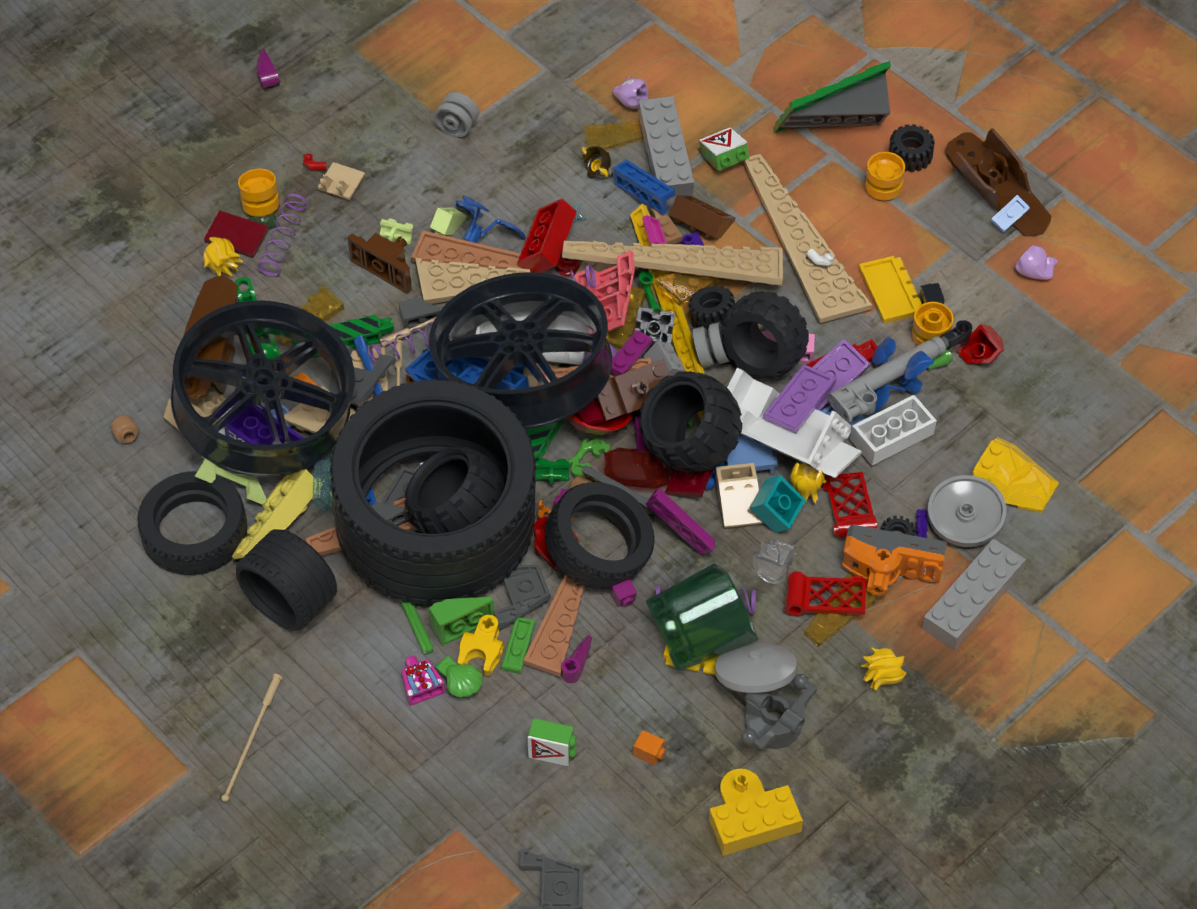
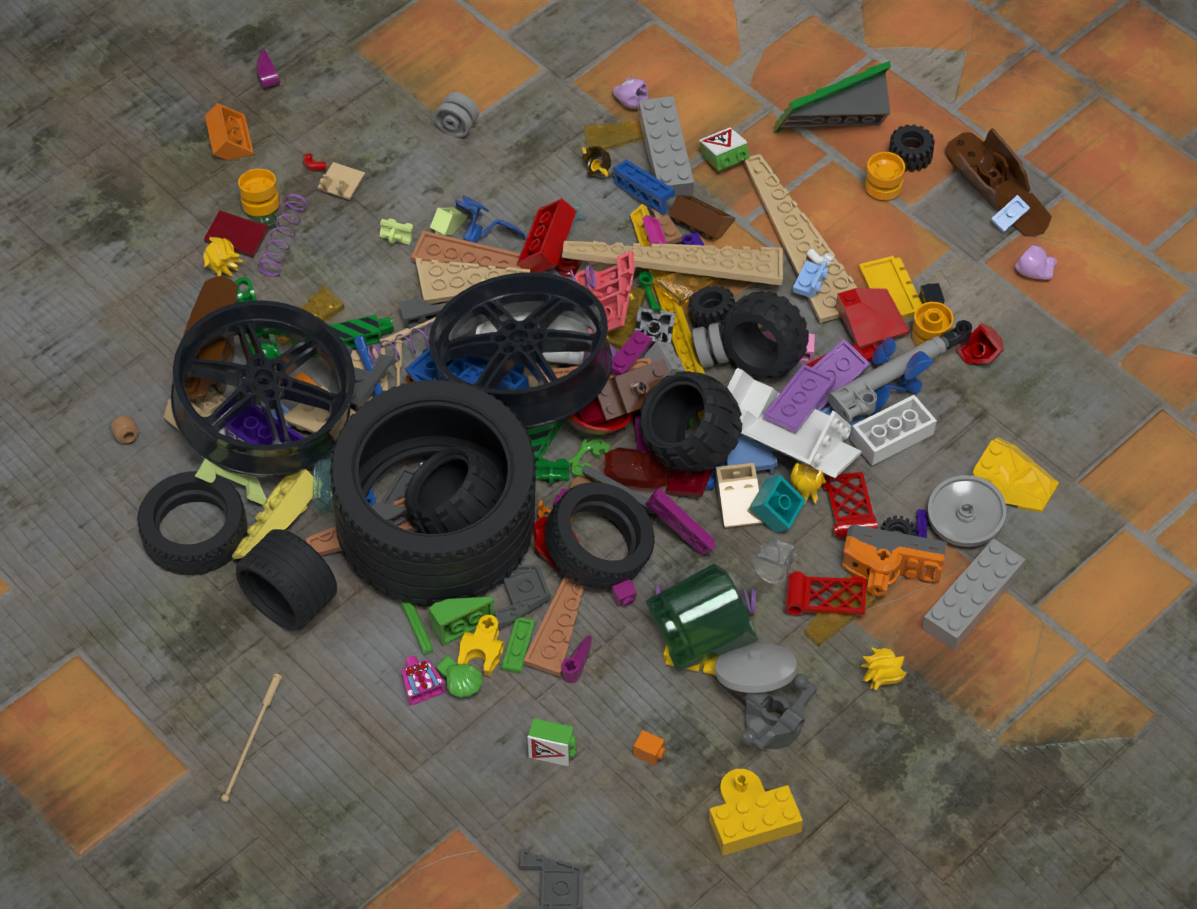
(228, 133): none -> orange slope
(382, 259): reddish brown brick -> none
(811, 279): none -> light blue bracket
(870, 315): none -> red slope
(941, 360): bright green cone -> none

